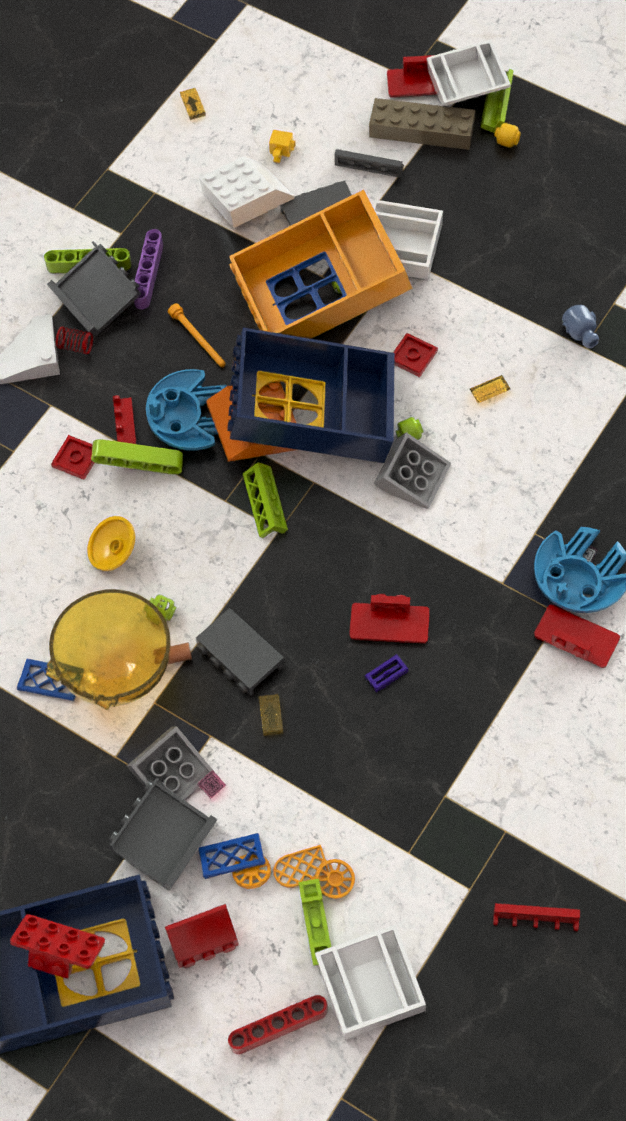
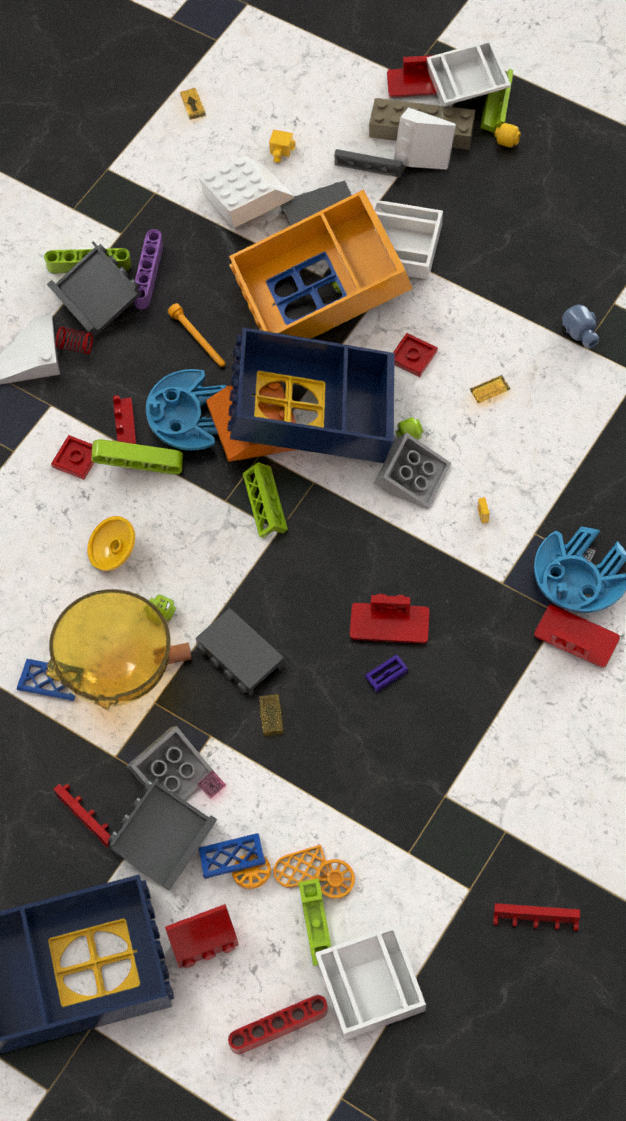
(56, 946): red bracket -> none
(84, 816): none -> red hinge
(424, 140): none -> white slope
(483, 510): none -> yellow tile

